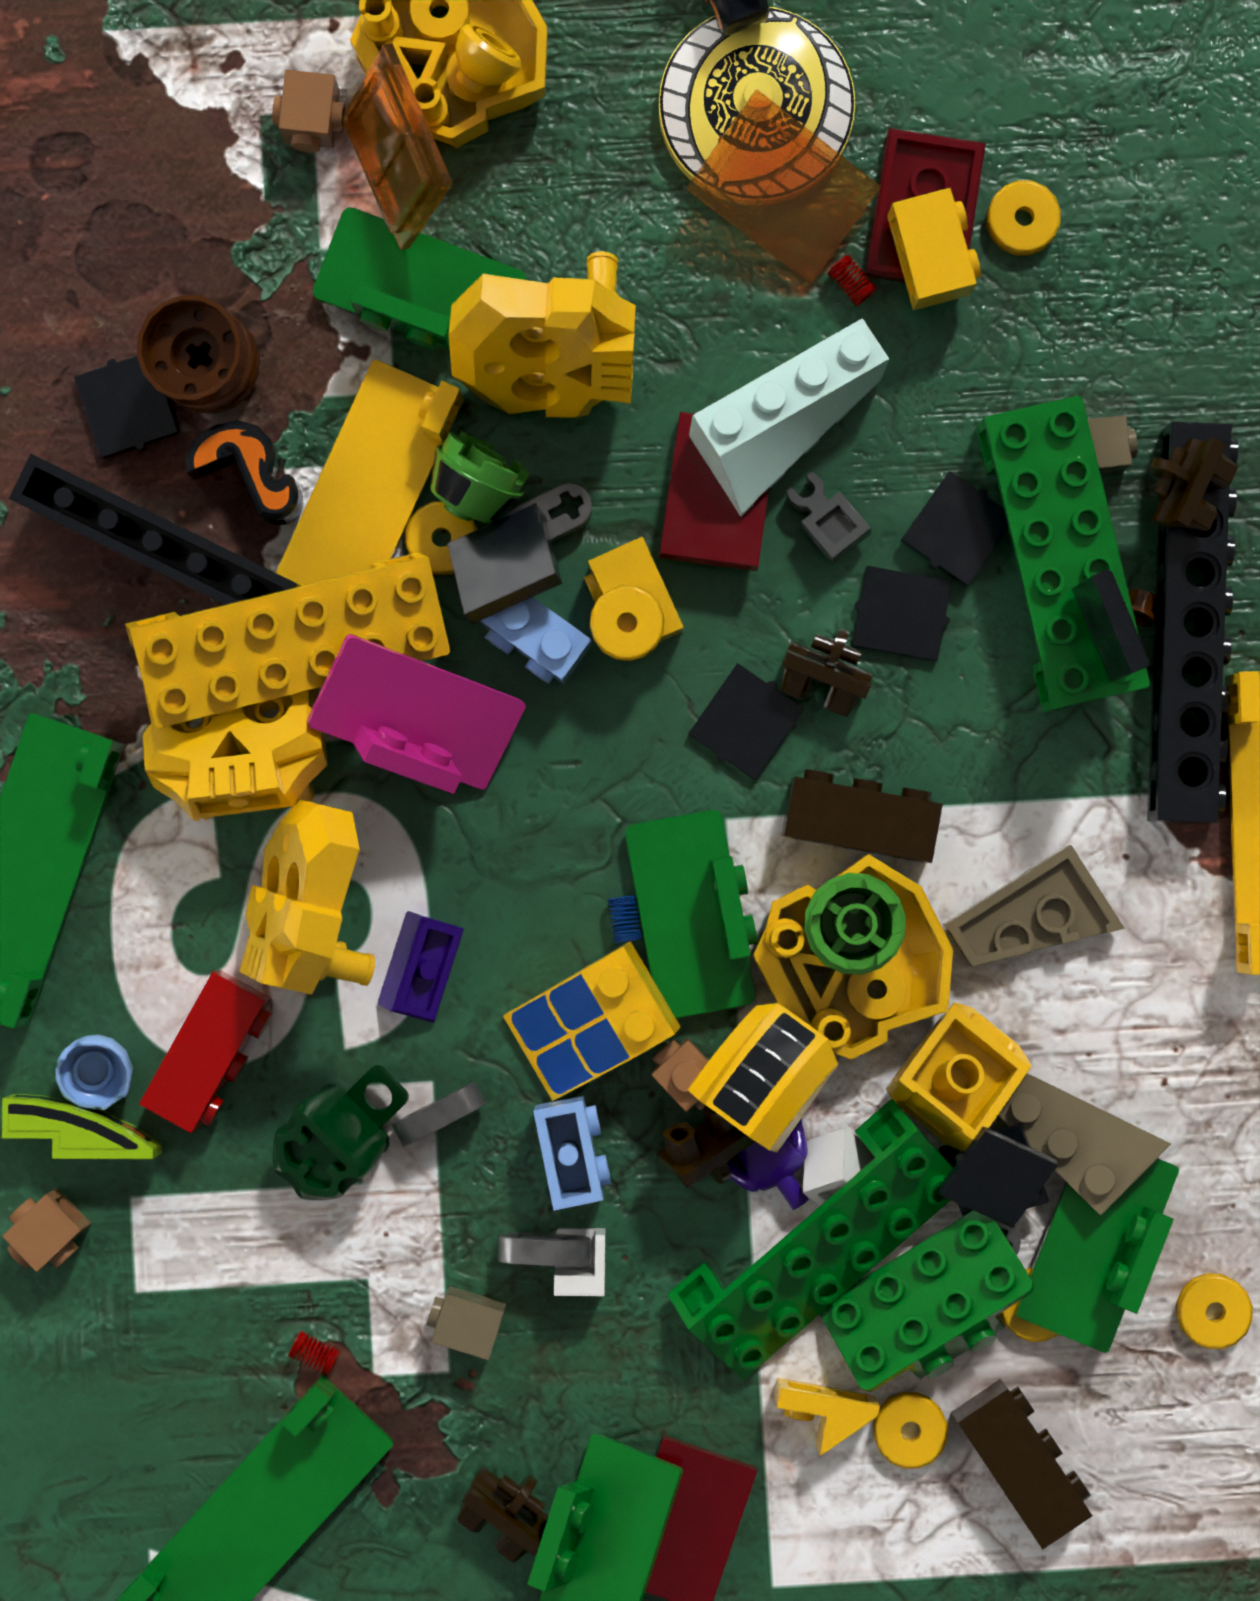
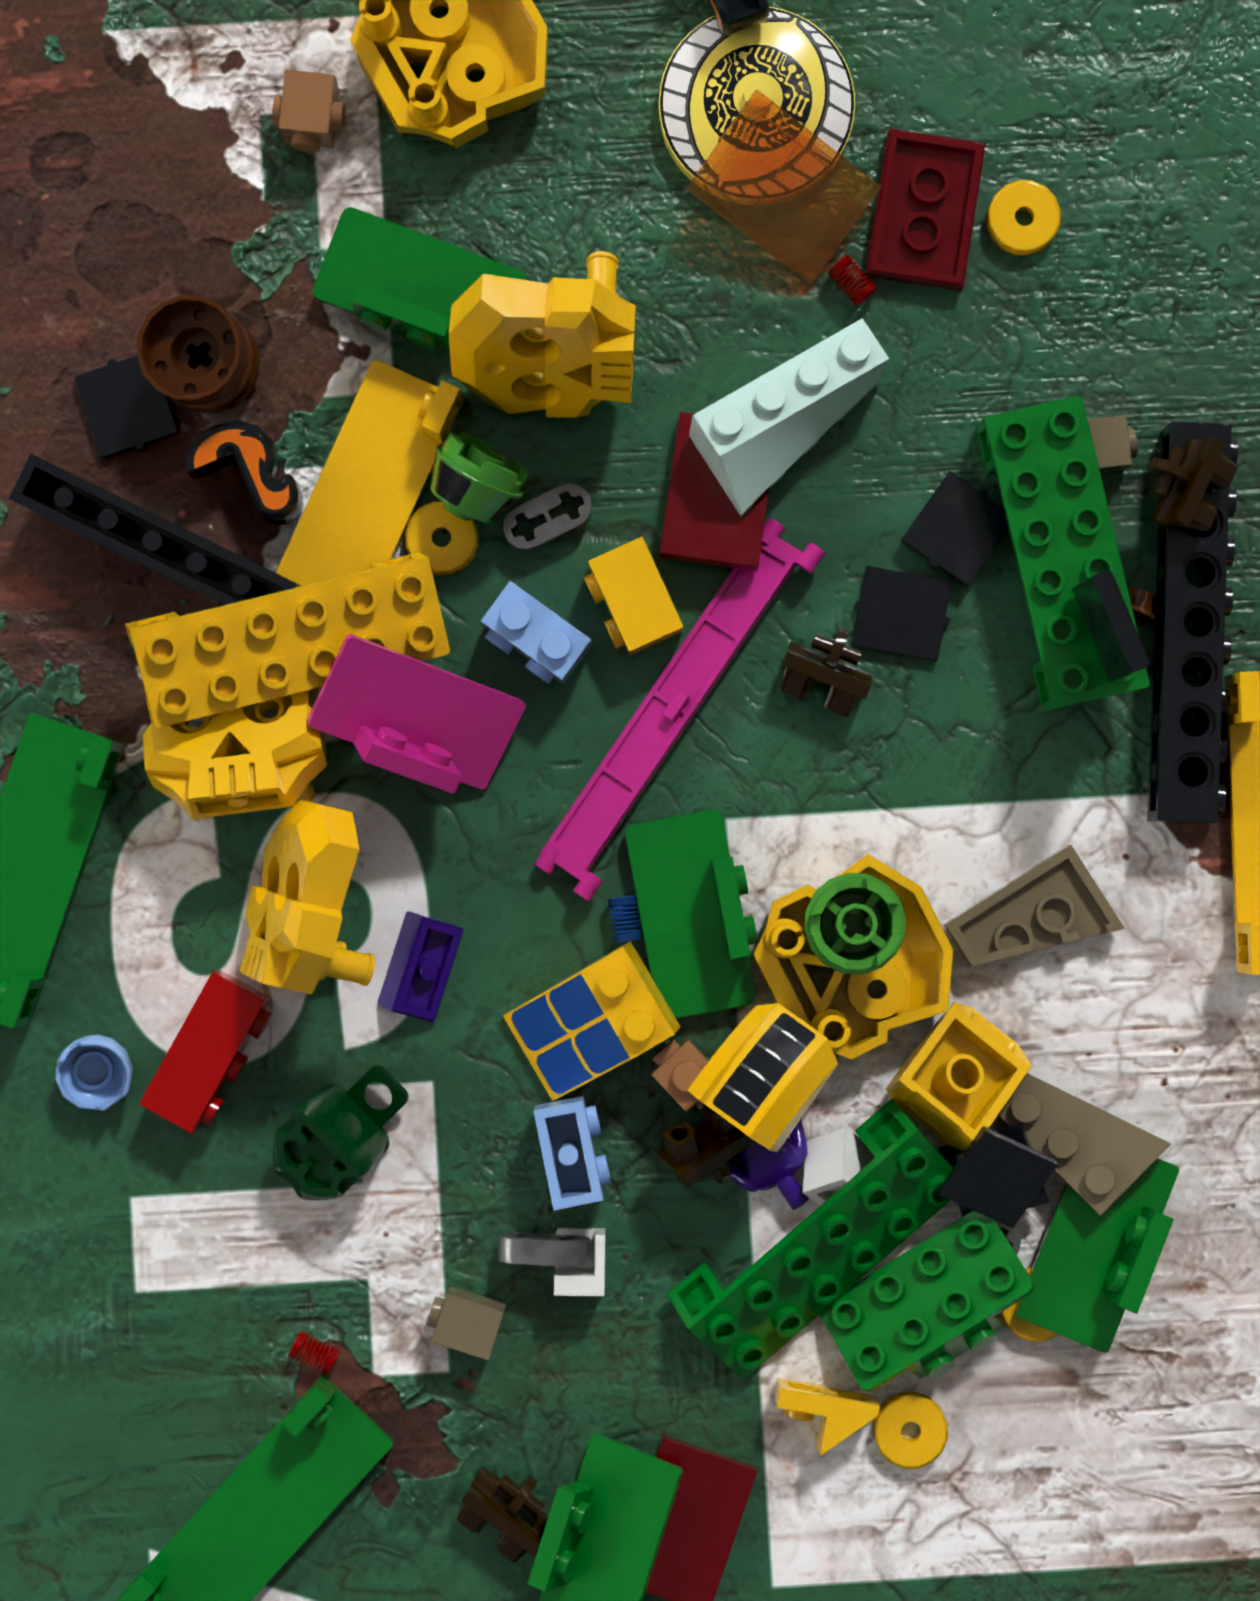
(45, 1231): medium nougat brick -> none
(75, 1130): lime slope -> none
(396, 148): clear orange piece -> none
(439, 1114): flat silver beam -> none
(484, 58): yellow brick -> none
(504, 563): black tile -> none
(632, 601): yellow piece -> none
(670, 708): none -> dark pink piece
(746, 721): black piece -> none
(831, 523): dark grey plate -> none
(862, 817): dark brown brick -> none
(933, 248): yellow brick -> none
(1024, 1462): dark brown brick -> none
(1235, 1316): yellow piece -> none

